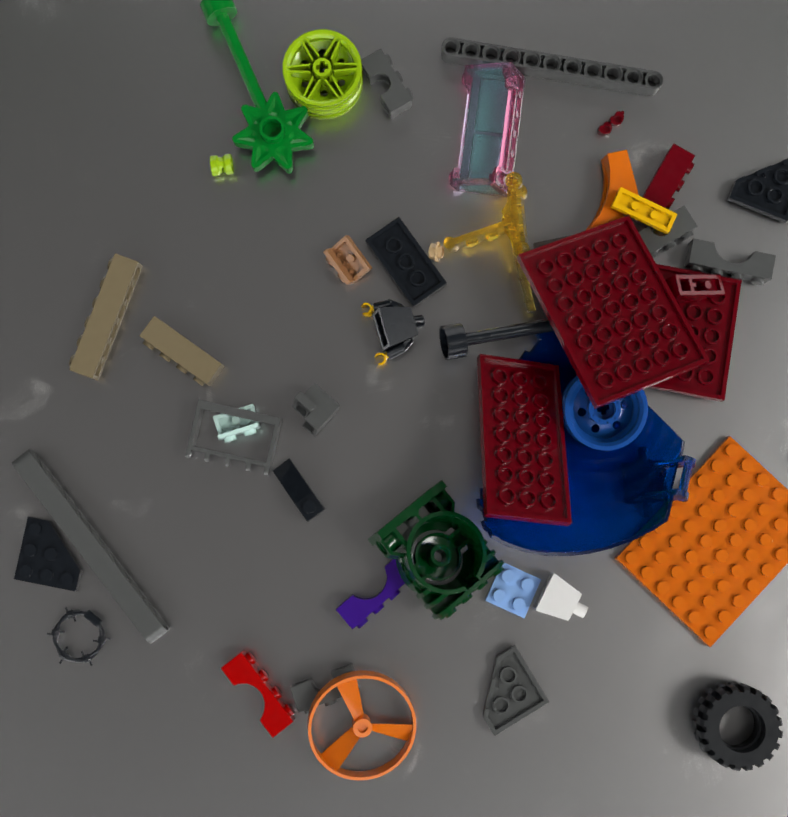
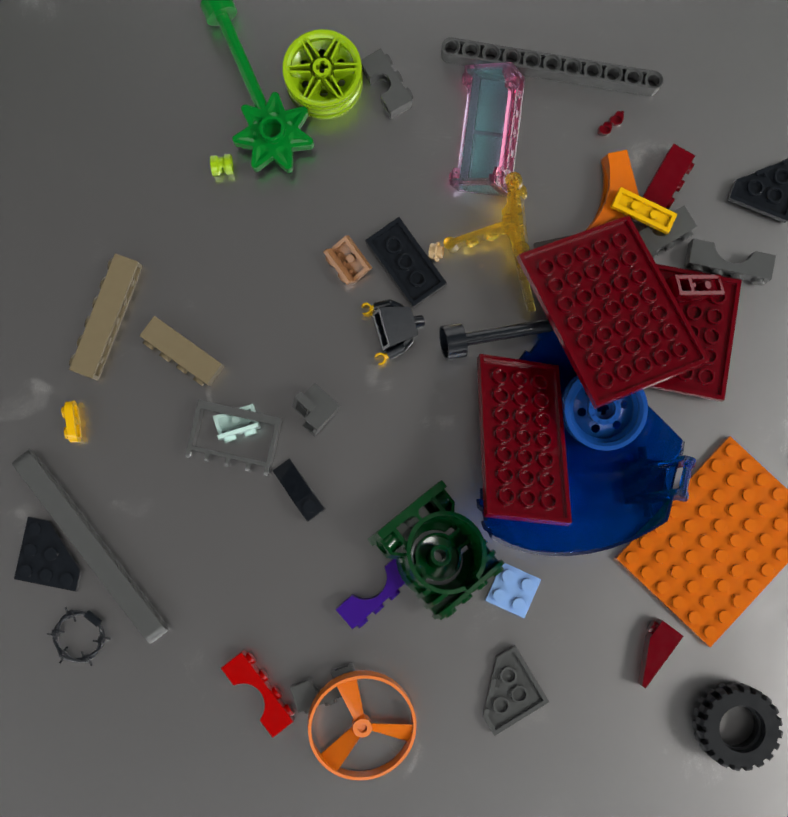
(71, 415): none -> yellow plate
(560, 599): white torso -> none
(658, 646): none -> dark red slope

